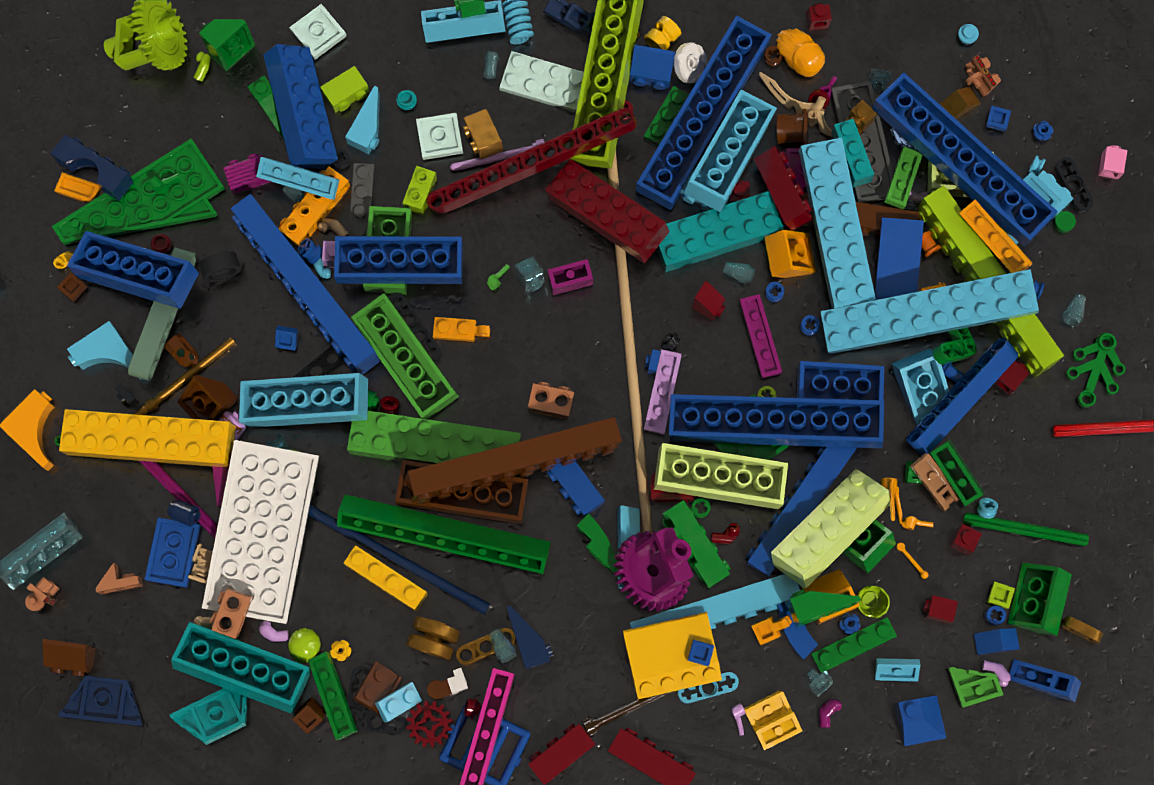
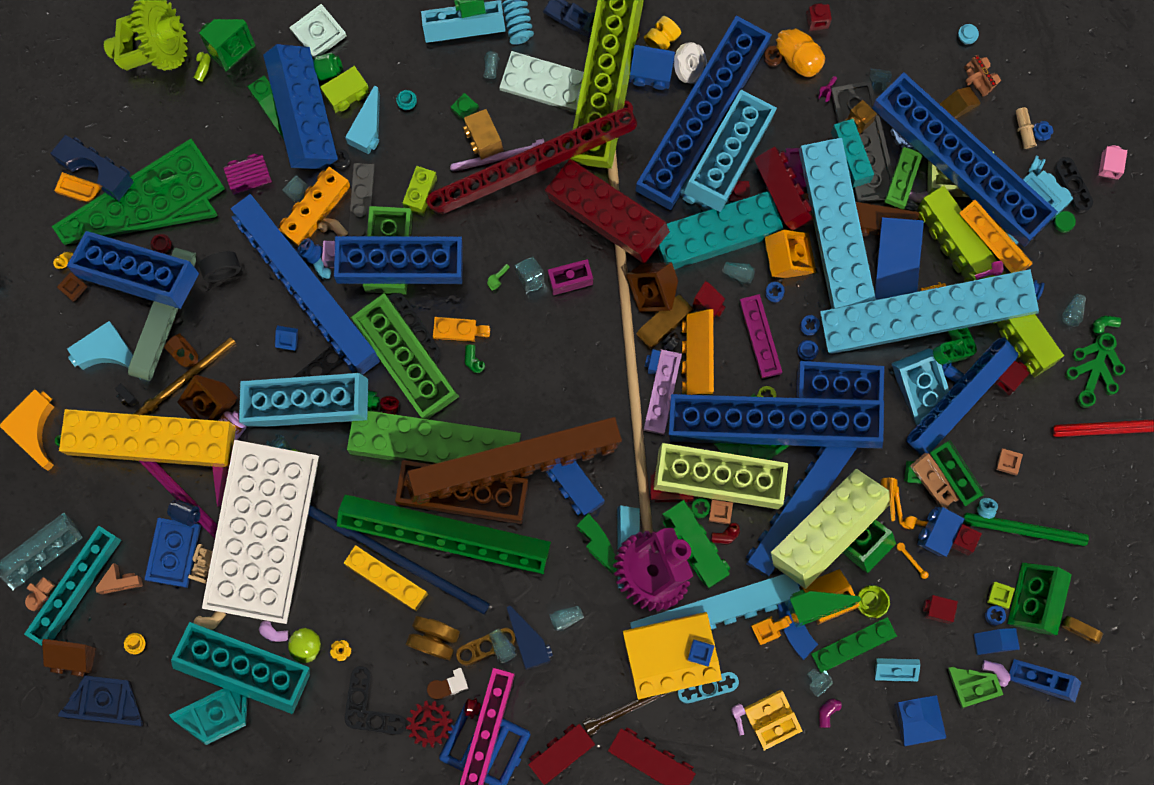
(73, 586): none -> teal brick
(134, 643): none -> yellow plate
(236, 615): nougat brick -> none
(297, 178): medium azure plate -> none
(309, 715): reddish brown brick -> none
(327, 66): none -> green head
(332, 695): green plate -> none
(376, 685): reddish brown plate -> none
(398, 702): medium azure plate -> none
(439, 136): light aqua plate -> none
(464, 107): none -> green plate
(471, 361): none -> green arm
(549, 406): nougat brick -> none
(564, 618): none -> clear light blue cone
(654, 286): none -> reddish brown slope
(664, 322): none -> pearl gold beam
(666, 115): green plate -> none
(699, 353): none -> light orange slope
(720, 512): none -> nougat plate
(792, 128): reddish brown piece -> none
(807, 350): none -> blue plate
(814, 110): tan piece -> none
(815, 94): dark red tile -> none
(849, 629): blue plate -> none
(929, 245): orange bush -> none
(940, 531): none -> blue brick
(997, 269): none -> dark pink hand
(998, 118): blue plate -> none
(1009, 461): none -> nougat plate
(1025, 128): none -> tan axle
(1104, 321): none -> green arm

